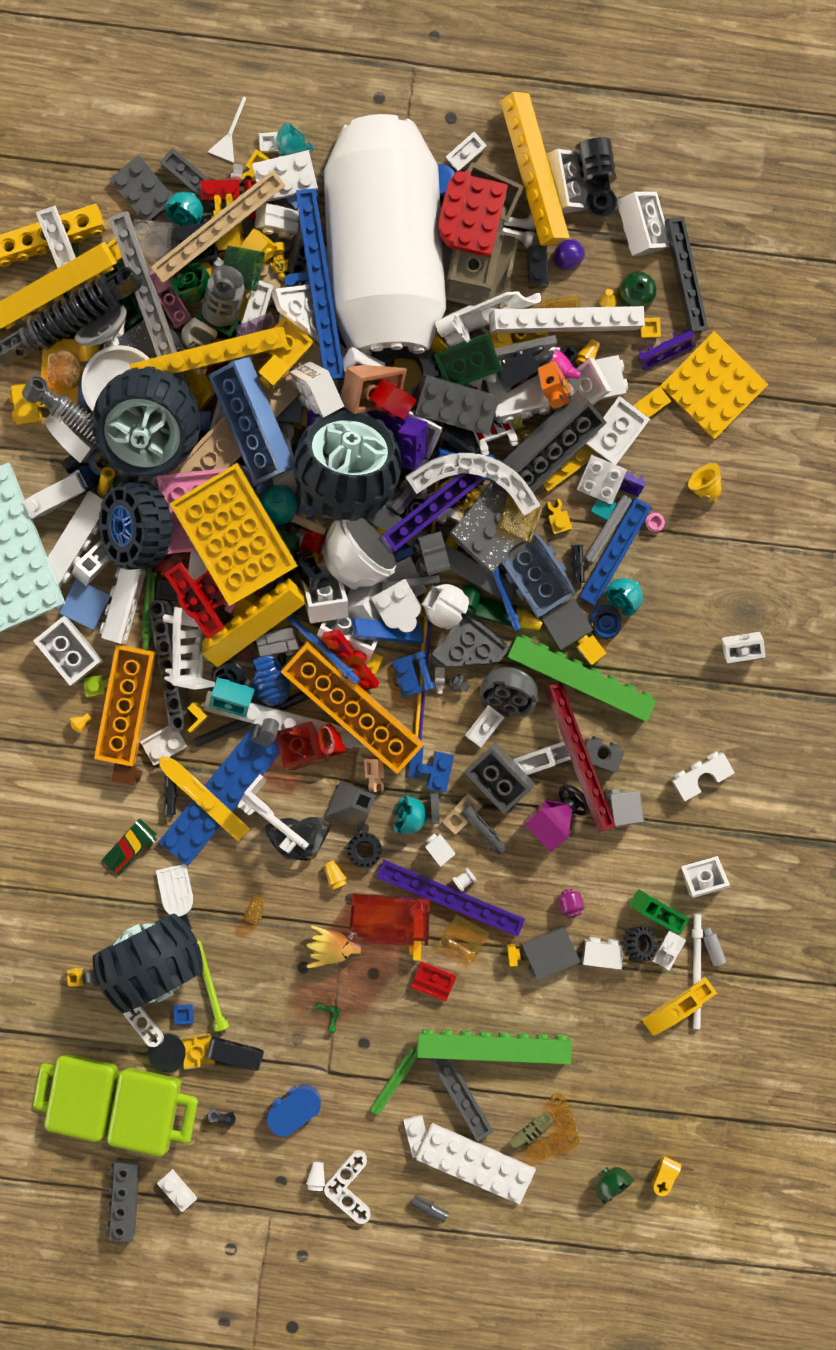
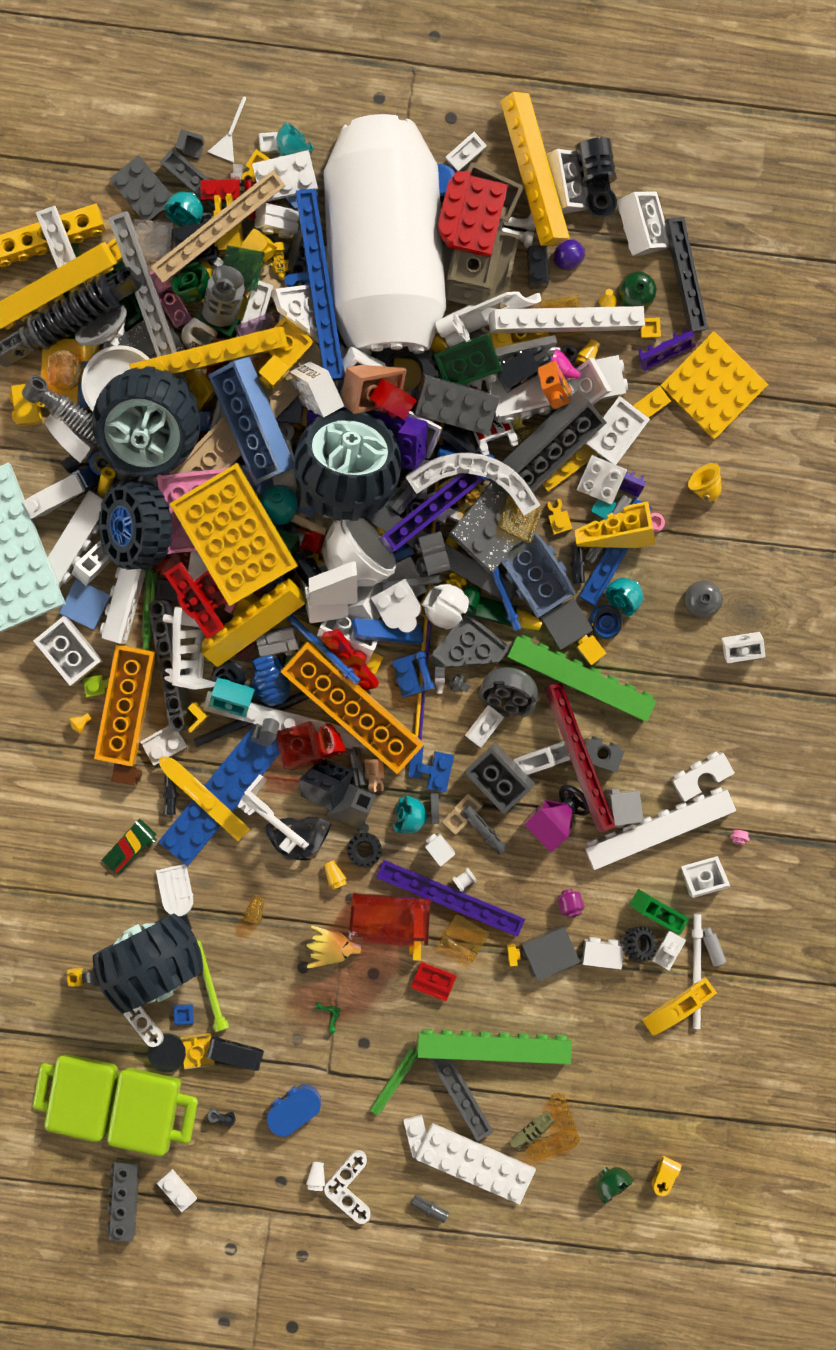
(190, 144): none -> dark grey panel
(326, 783): none -> black slope
(334, 586): none -> white slope
(357, 767): none -> dark grey axle
(456, 580): none -> yellow plate
(623, 530): none -> yellow wedge
(660, 828): none -> white brick
(708, 605): none -> dark grey cylinder
(739, 837): none -> bright pink plate

